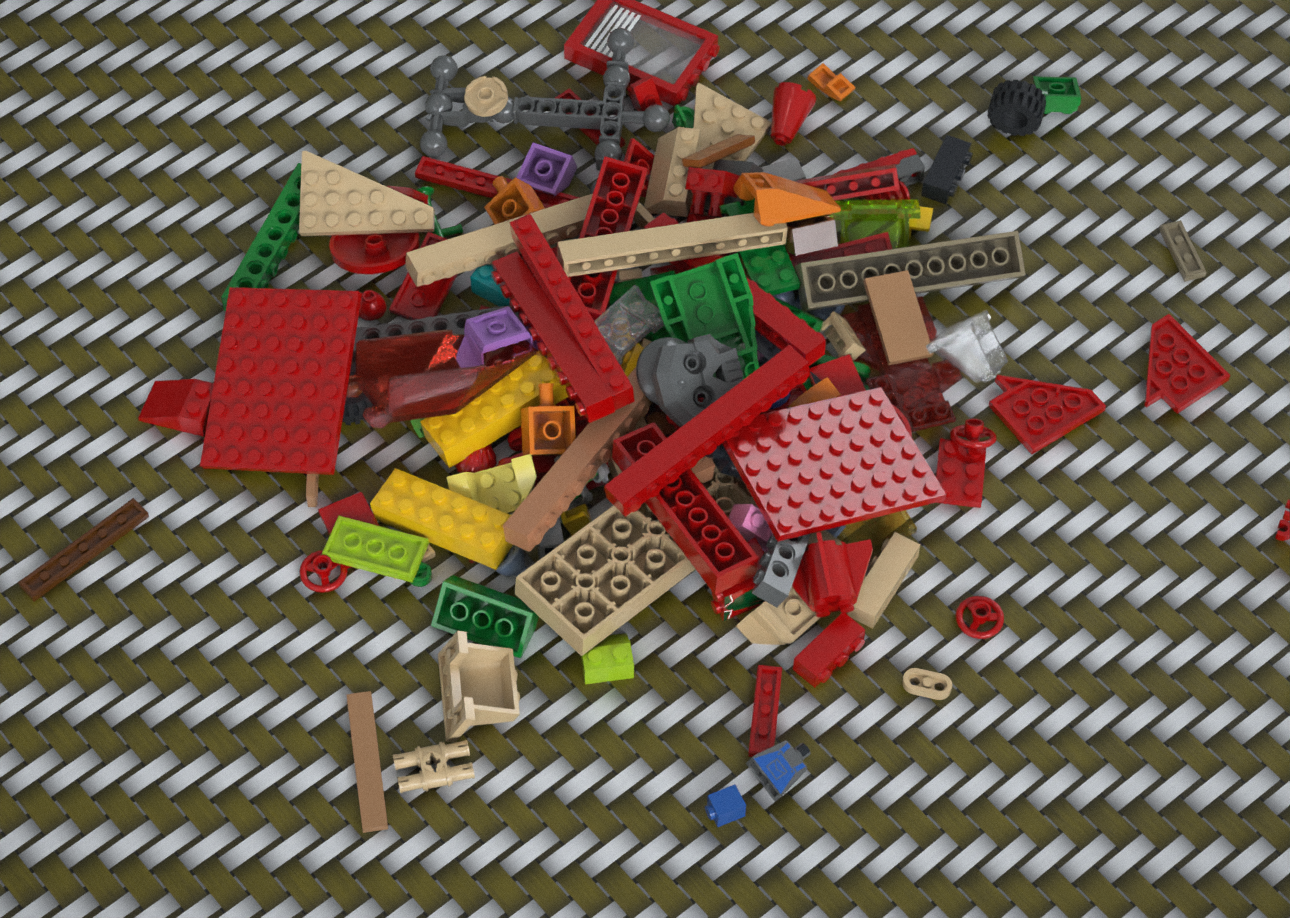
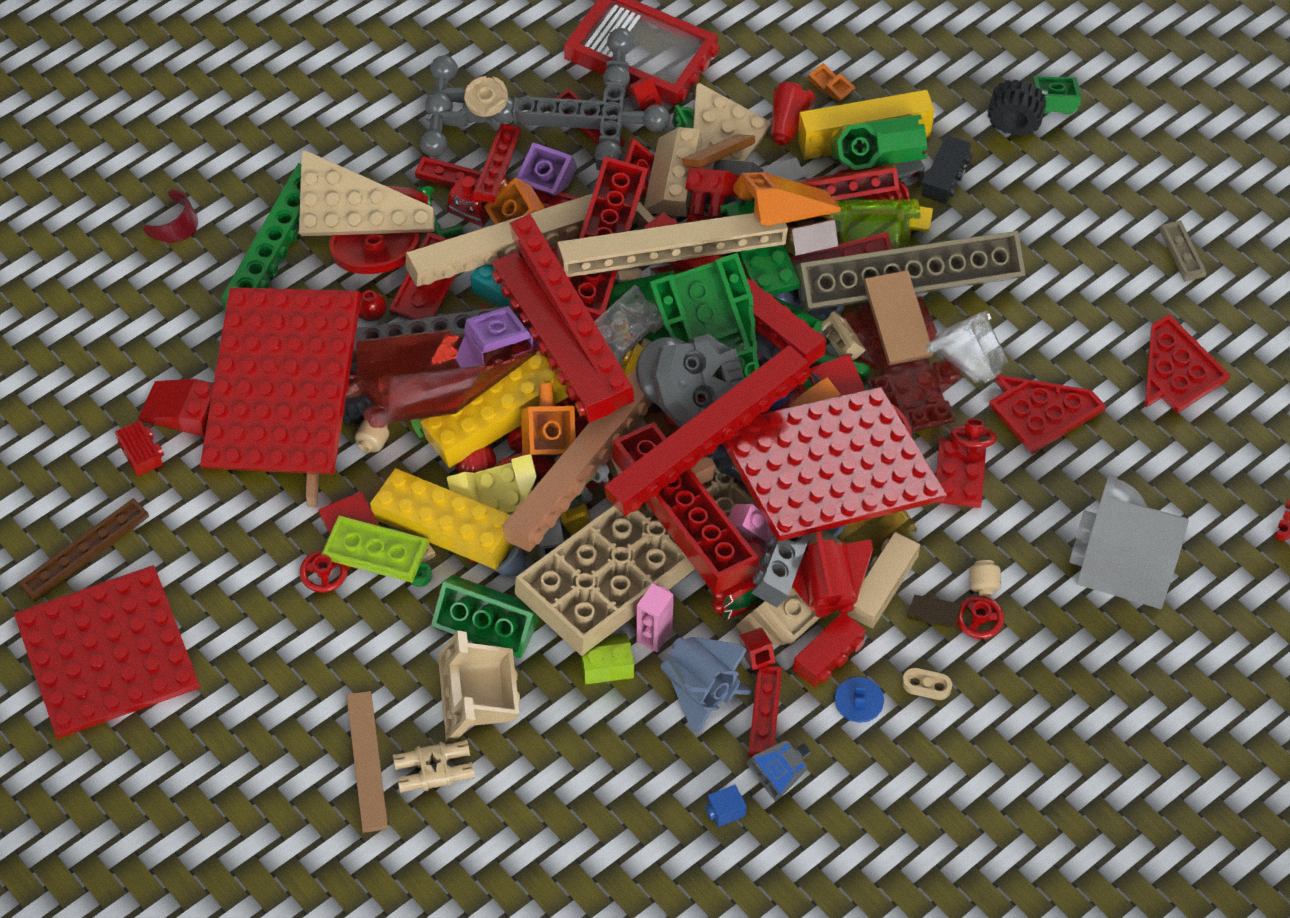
(106, 651): none -> red plate
(139, 448): none -> red brick
(178, 229): none -> dark red piece
(370, 438): none -> tan head
(464, 206): none -> red torso
(497, 163): none -> red tile
(655, 617): none -> bright pink brick
(704, 675): none -> sand blue brick
(759, 648): none -> red brick
(821, 124): none -> yellow brick
(859, 699): none -> blue piece
(879, 142): none -> green brick
(934, 611): none -> dark brown tile
(985, 578): none -> tan head
(1128, 546): none -> light grey piece

